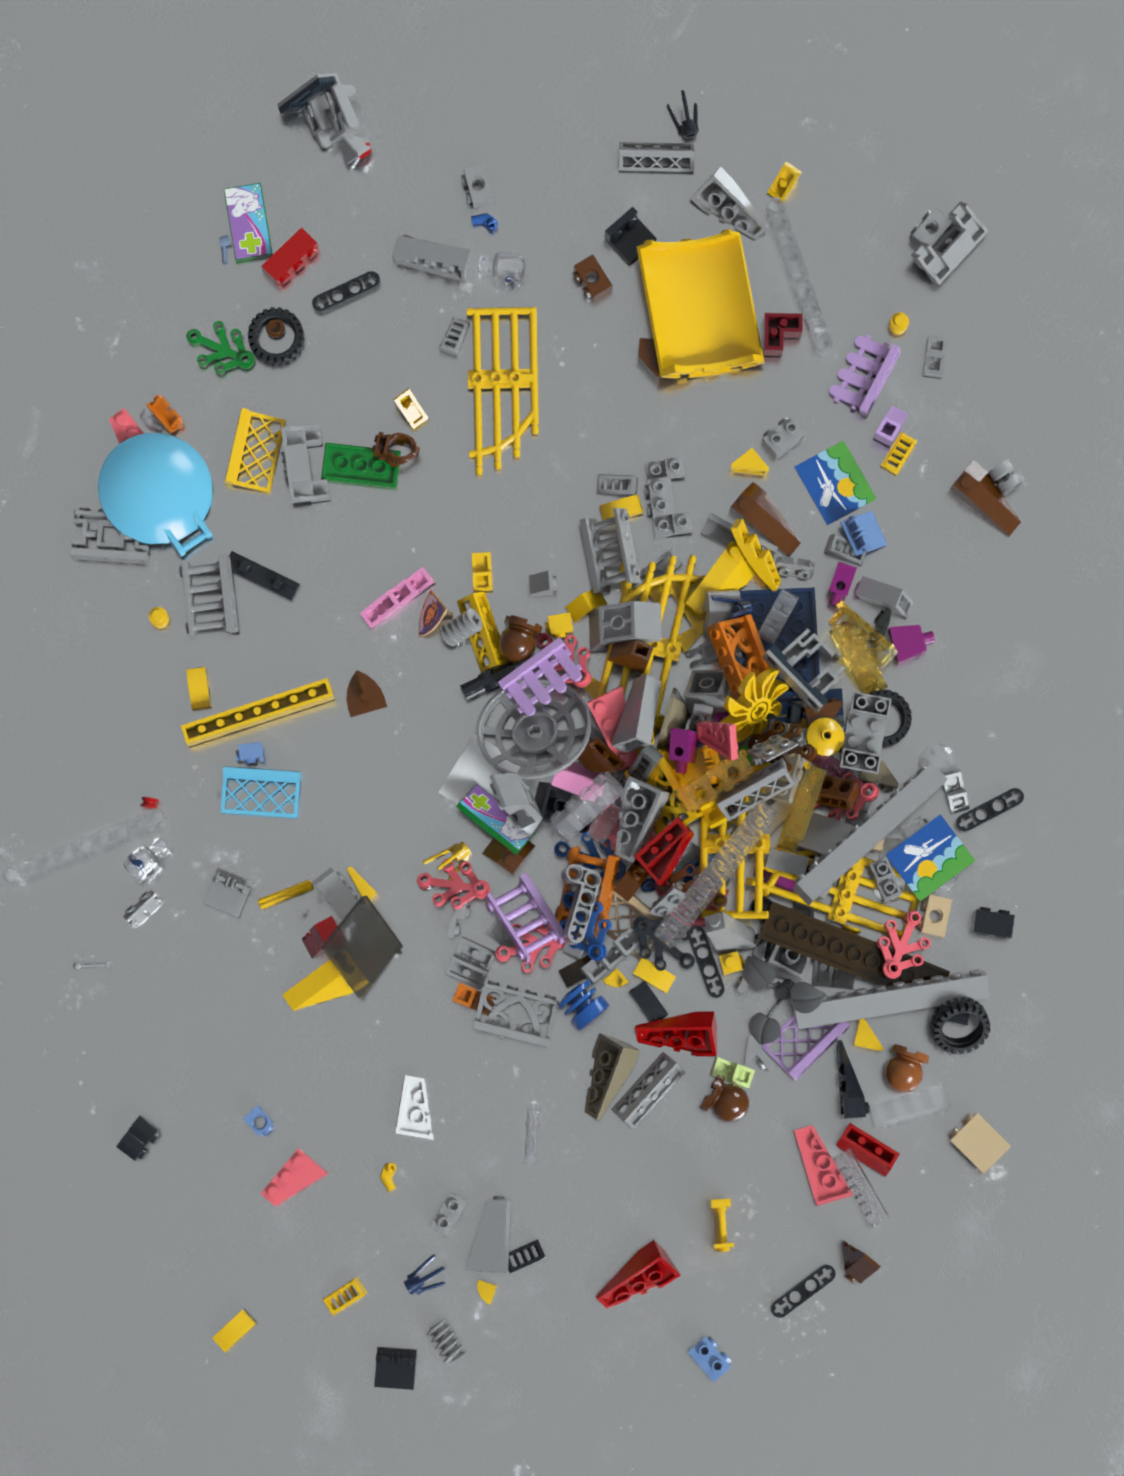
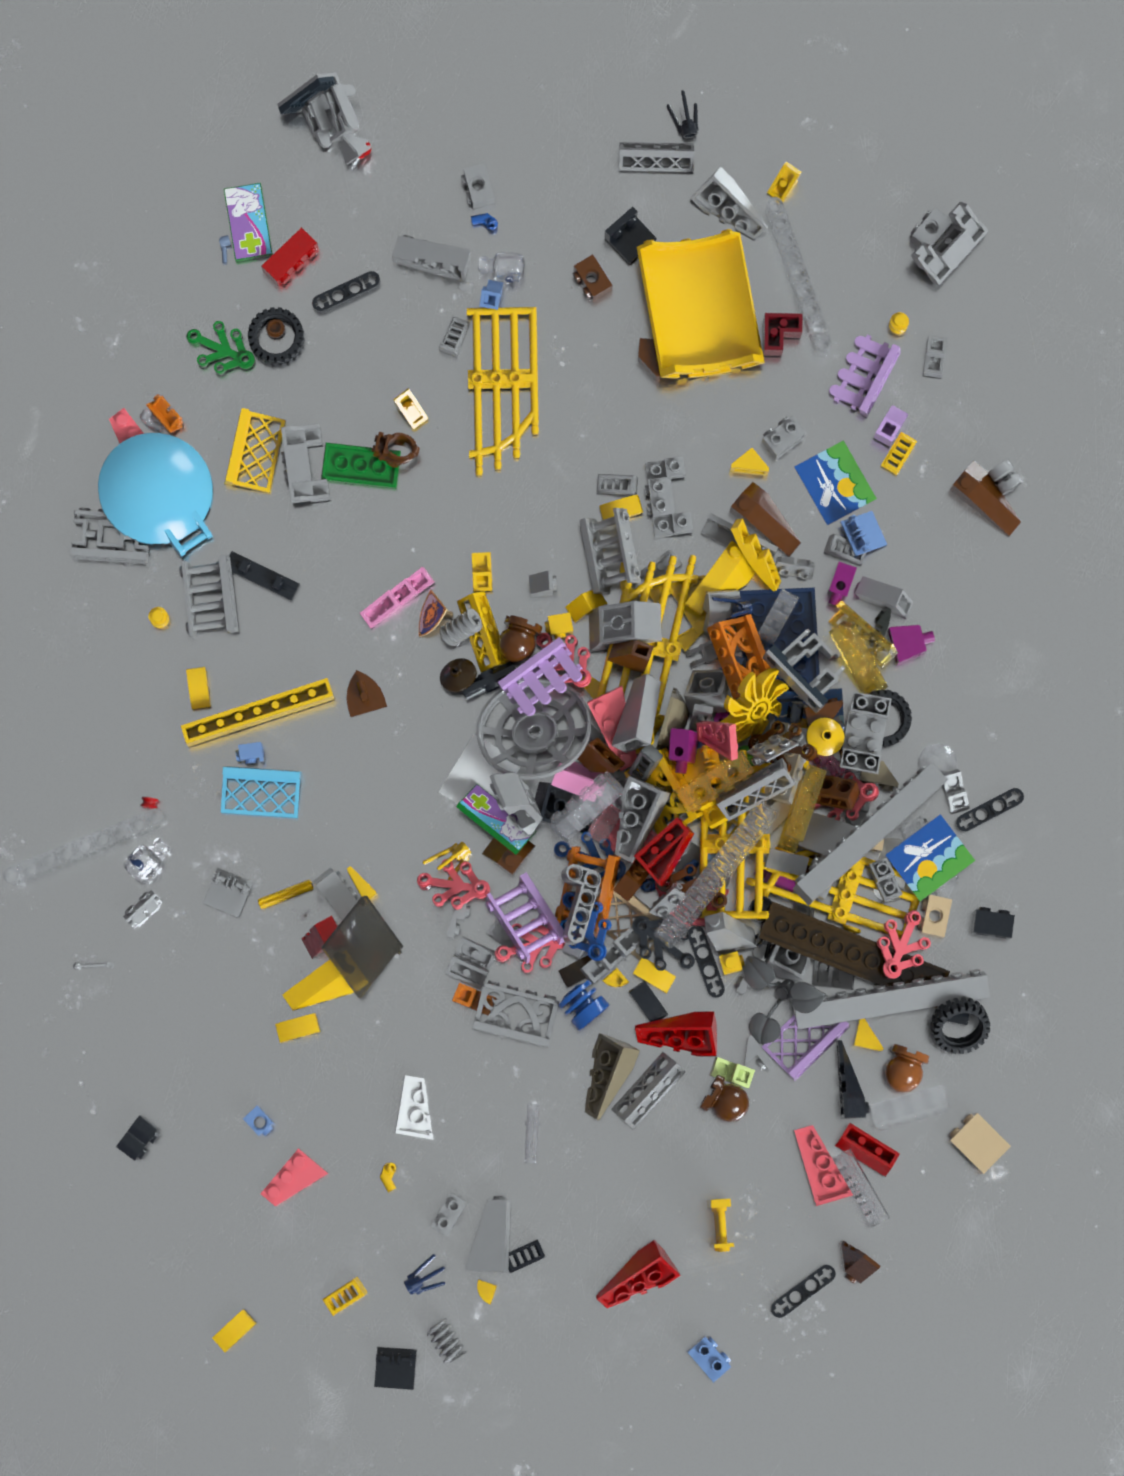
(297, 1027): none -> yellow slope
(460, 680): none -> dark brown dish
(491, 295): none -> medium blue brick

